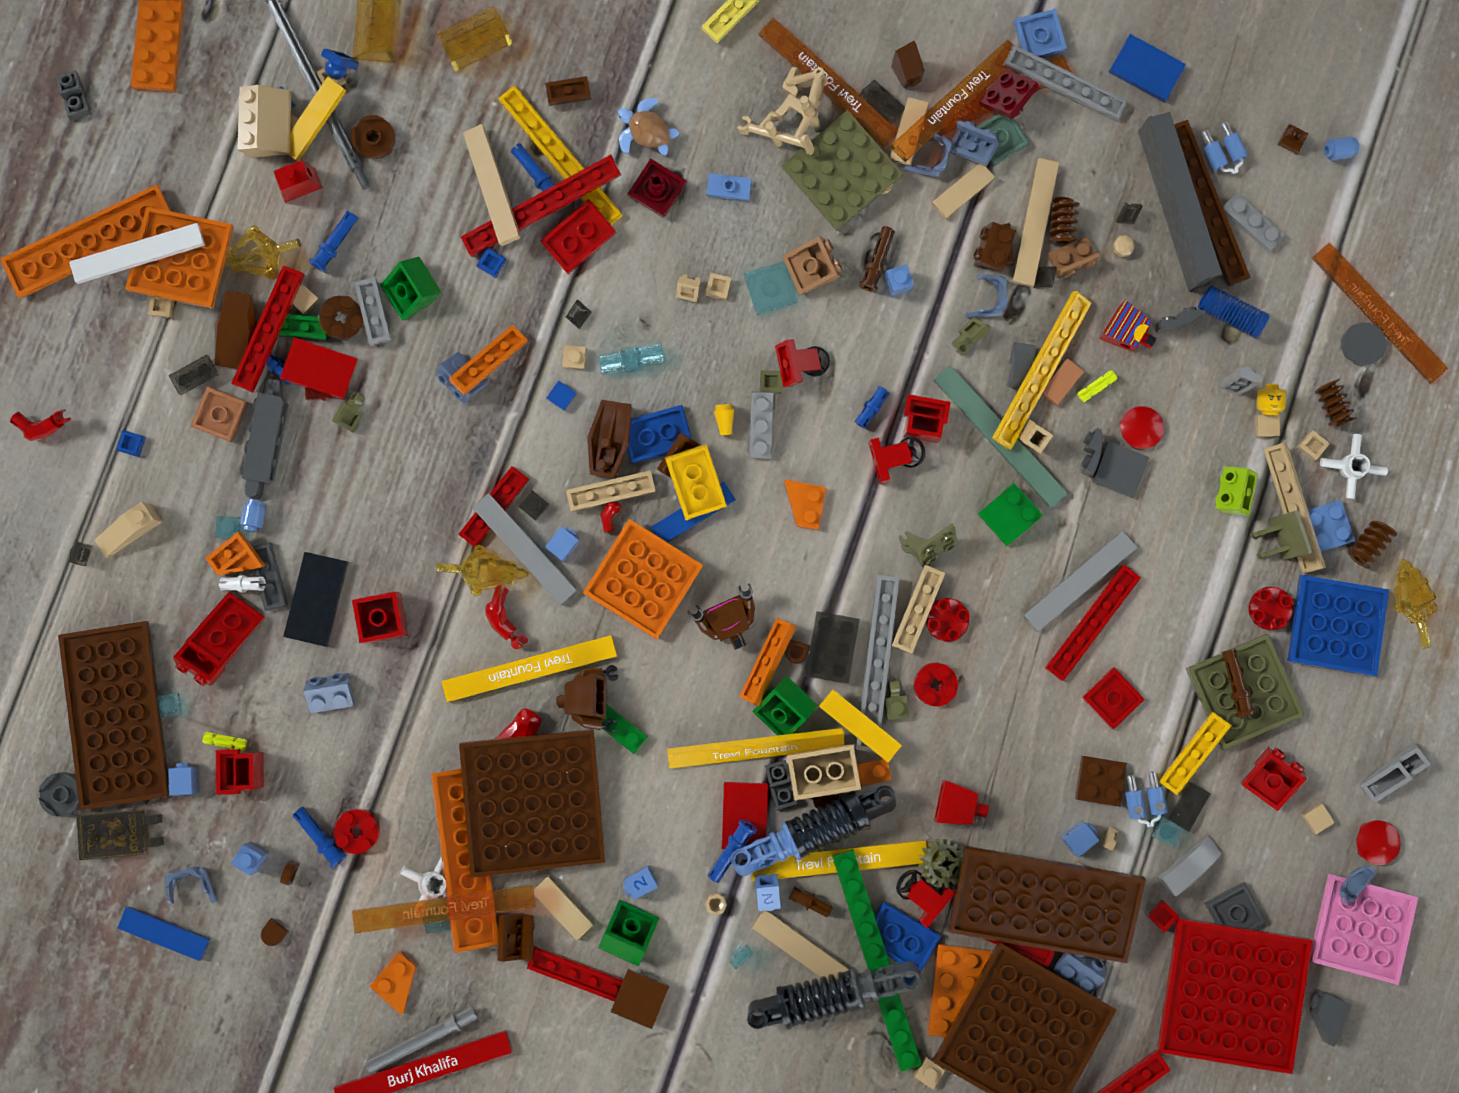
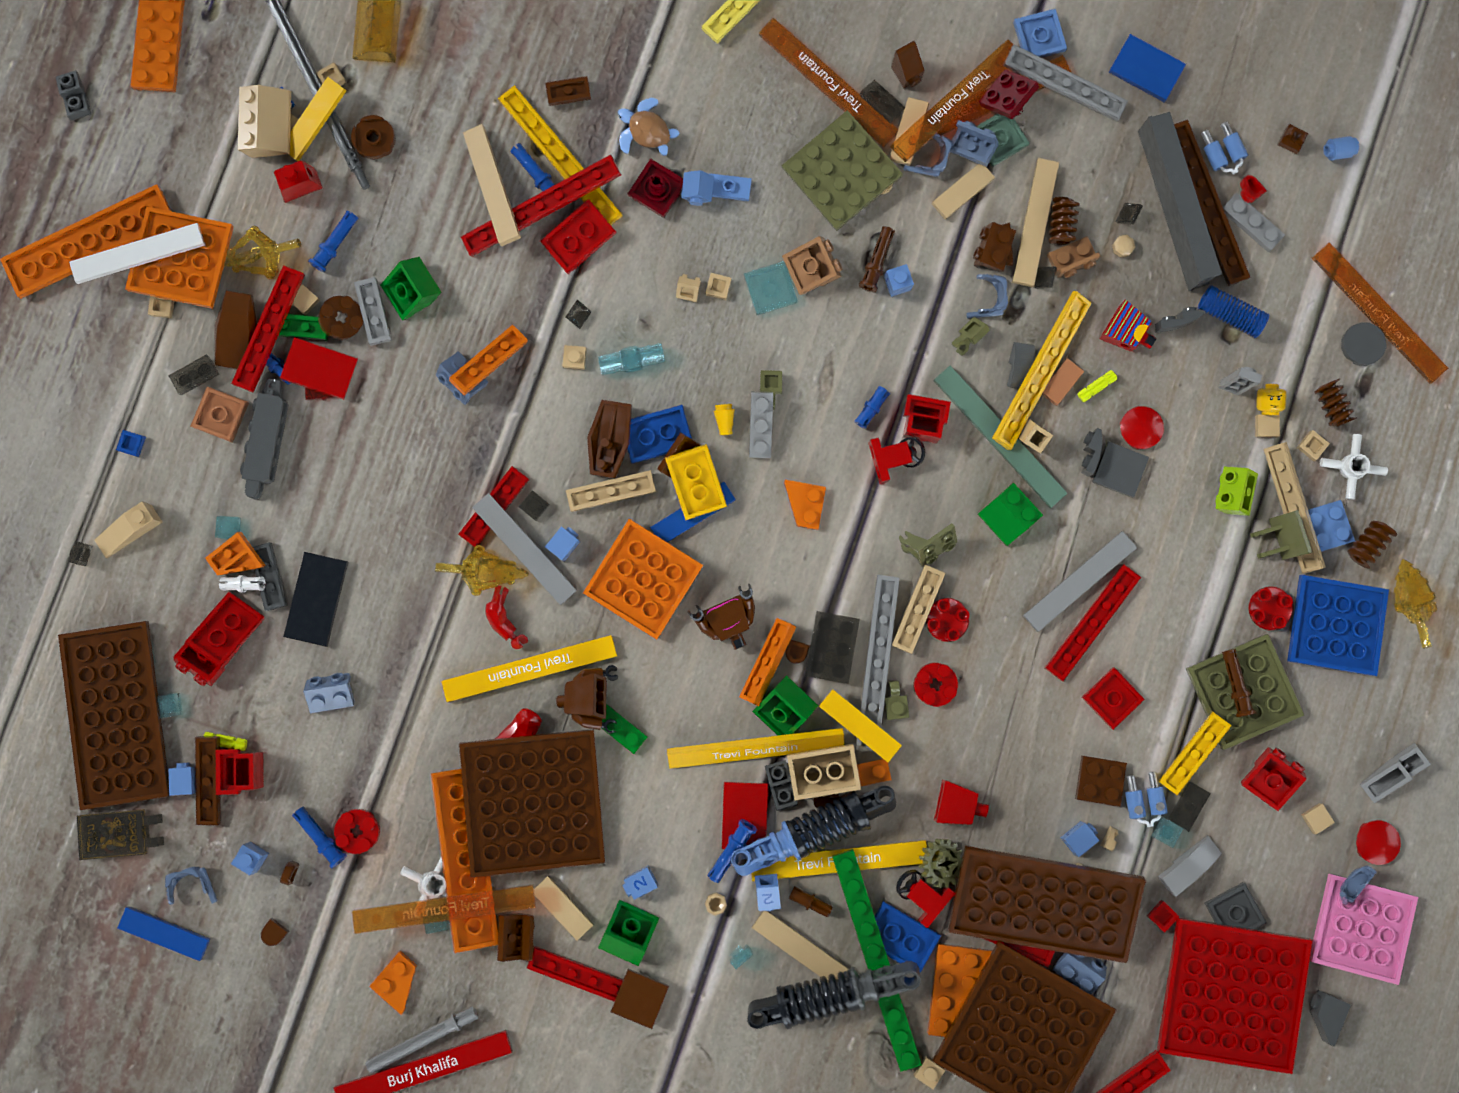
(37, 430): red arm -> none
(59, 794): dark grey tile -> none
(207, 802): none -> reddish brown tile
(253, 515): medium blue brick -> none
(337, 63): blue tile -> none
(348, 415): olive plate -> none
(380, 617): red brick -> none
(474, 38): clear yellow slope -> none
(491, 263): blue tile -> none
(561, 395): blue tile -> none
(607, 515): red arm -> none
(697, 187): none -> medium blue brick
(795, 361): red piece -> none
(805, 106): tan piece -> none
(1251, 189): none -> red tile

